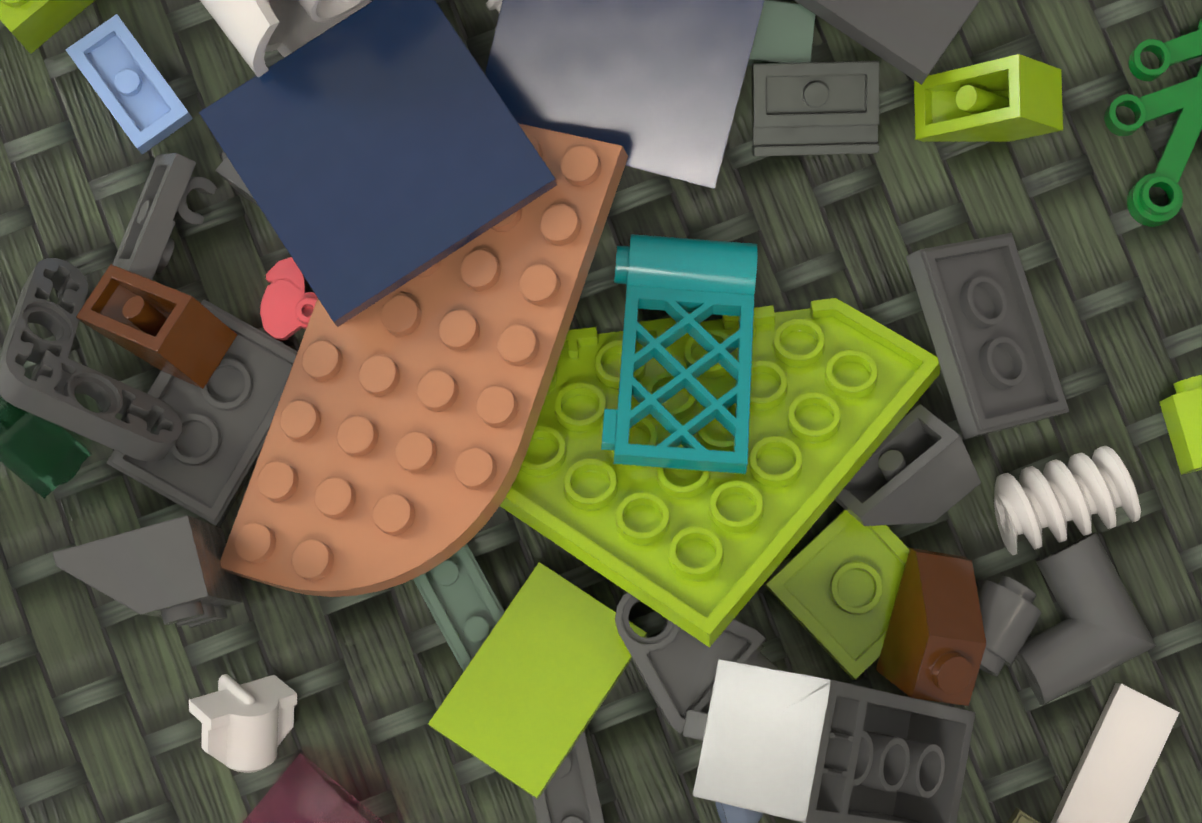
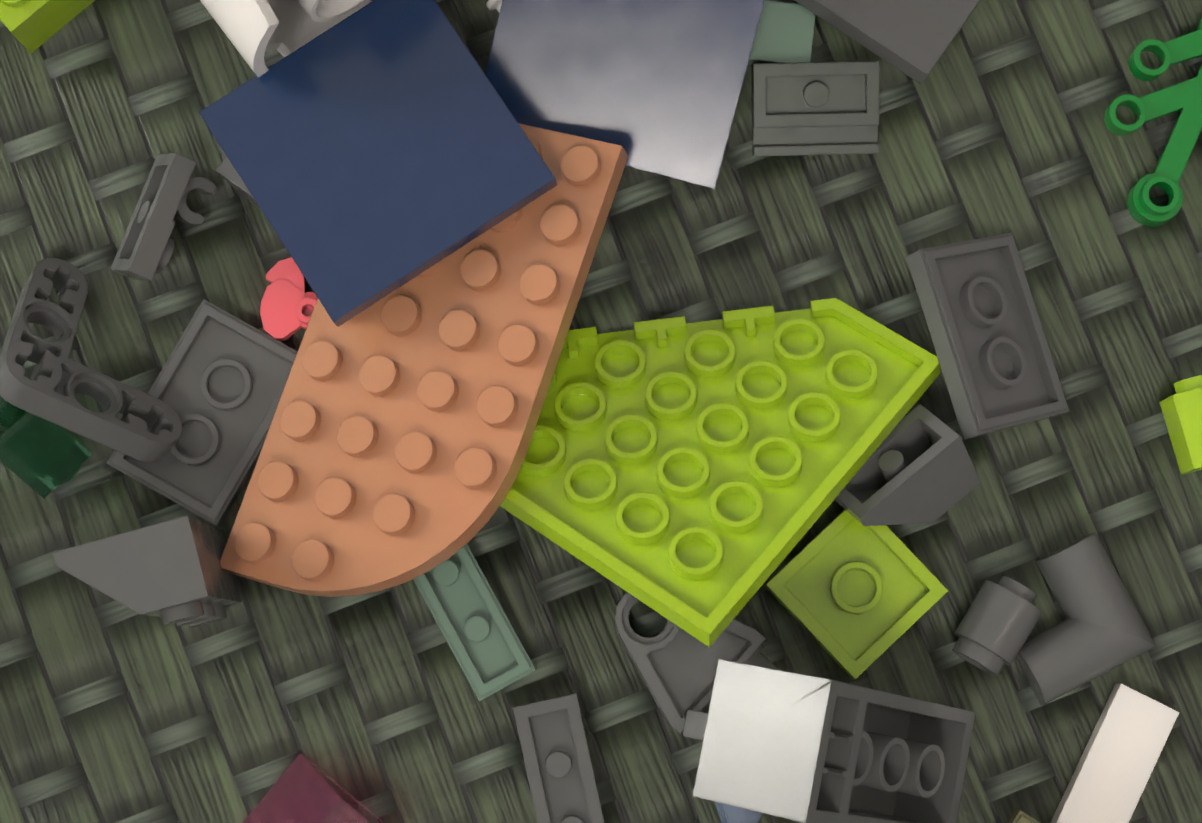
(129, 84): light blue plate -> none
(158, 325): reddish brown slope -> none
(245, 721): white piece -> none
(536, 681): lime tile -> none
(680, 279): teal piece -> none
(935, 630): reddish brown slope -> none
(990, 102): lime slope -> none
(1063, 496): white piece -> none

